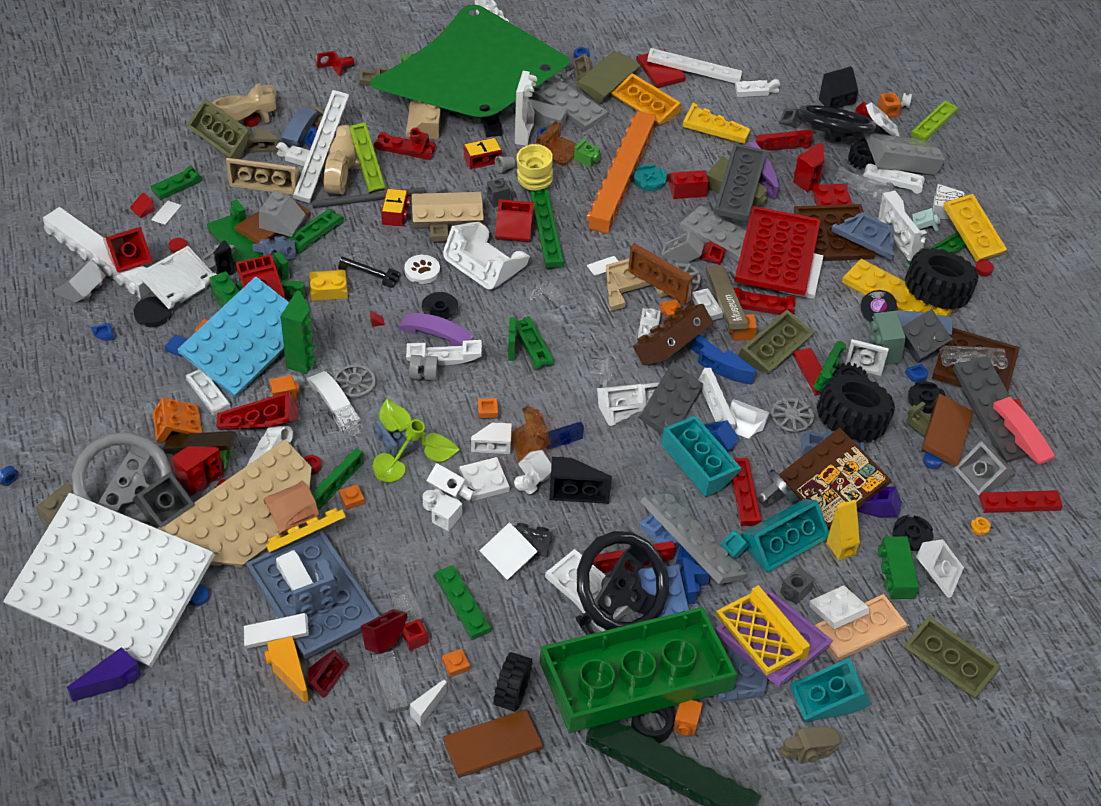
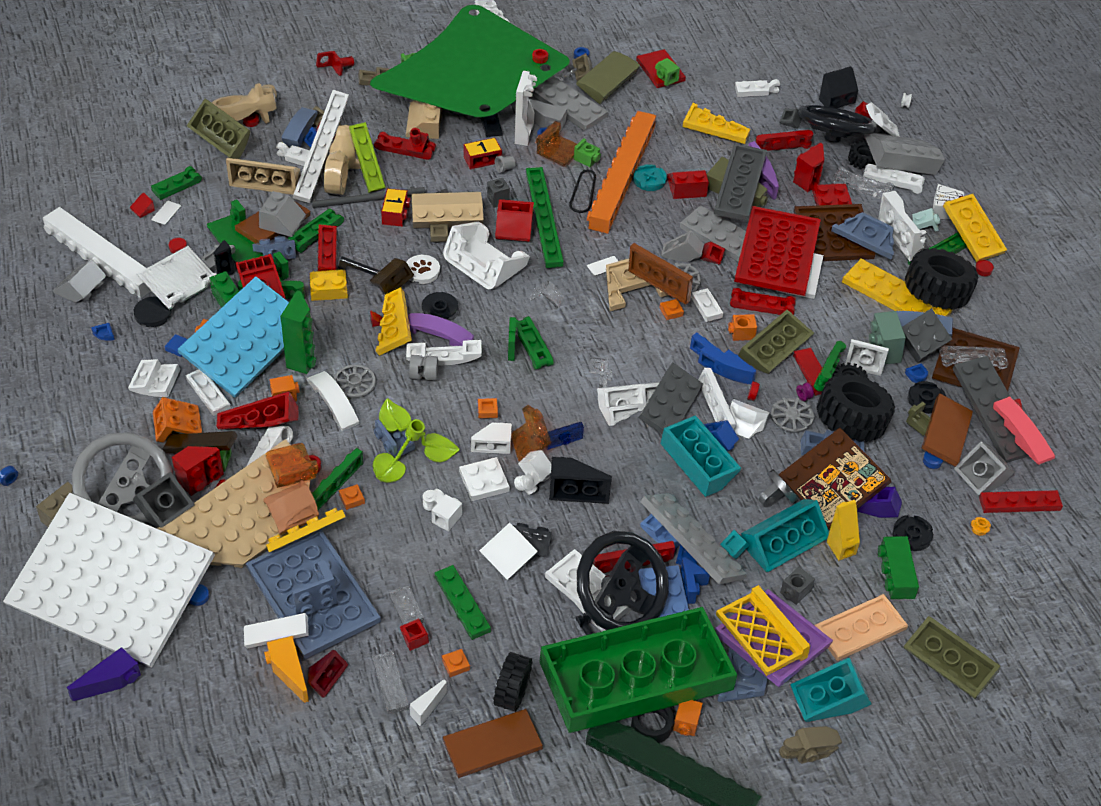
(127, 249): red slope -> none
(154, 379): none -> white slope
(262, 141): dark tan slope -> none
(291, 465): none -> clear orange bracket
(293, 570): white slope -> none
(327, 247): none -> red tile
(348, 421): clear bracket -> none
(383, 631): dark red slope -> none
(392, 276): none -> dark brown panel
(395, 322): none -> yellow wing
(443, 479): white torso -> none
(534, 167): light yellow wheel -> none
(540, 56): none -> red tile
(591, 196): none -> black piece
(647, 99): light orange slope -> none
(649, 319): white slope -> none
(667, 71): none -> bright green brick
(672, 333): reddish brown piece -> none
(694, 65): white tile -> none
(726, 297): dark tan tile -> none
(745, 495): red plate -> none
(753, 391): none -> red tile
(805, 391): none -> magenta bush
(839, 607): white plate -> none
(877, 302): black tile -> none
(889, 104): orange brick -> none
(934, 121): lime tile -> none
(940, 565): white slope -> none

